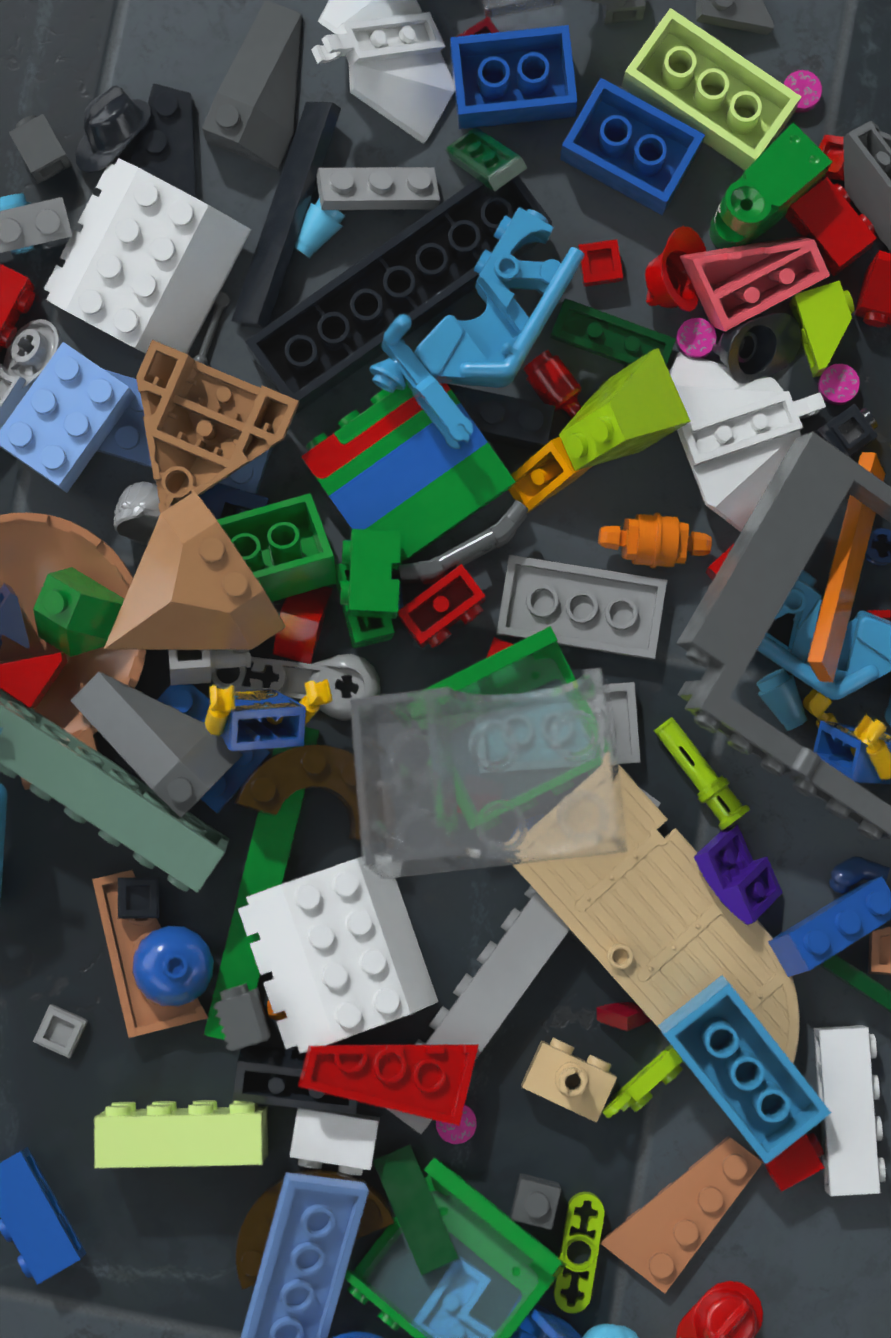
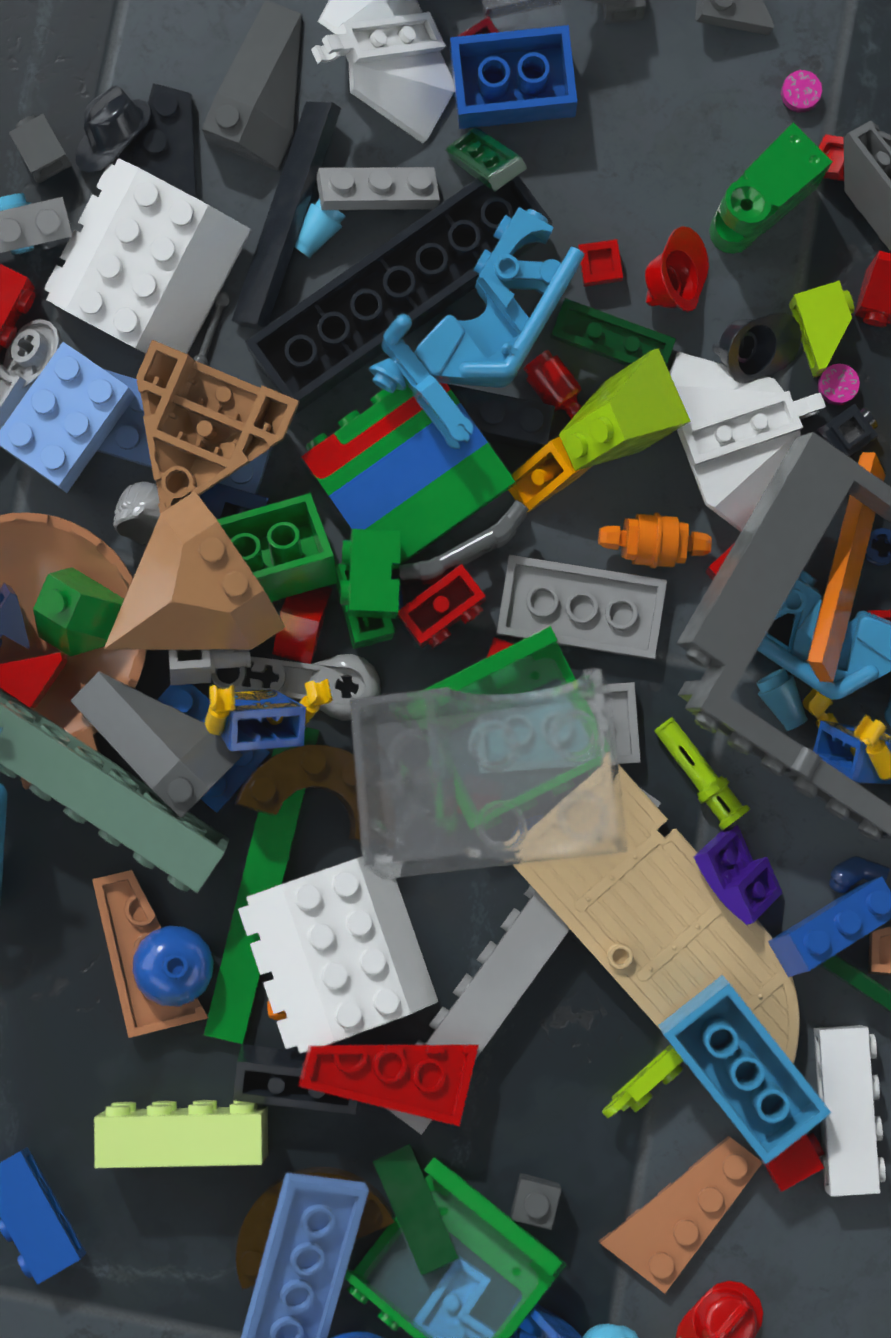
(60, 1031): light grey tile -> none
(138, 897): black tile -> none
(242, 1017): dark grey brick -> none
(334, 1139): white brick -> none
(458, 1134): dark pink tile -> none
(563, 1280): lime beam -> none
(569, 1079): tan brick -> none
(622, 1015): dark red tile -> none
(631, 146): blue brick -> none
(696, 338): dark pink tile -> none
(710, 89): yellowish green brick -> none
(752, 277): coral wedge -> none
(833, 224): red brick -> none

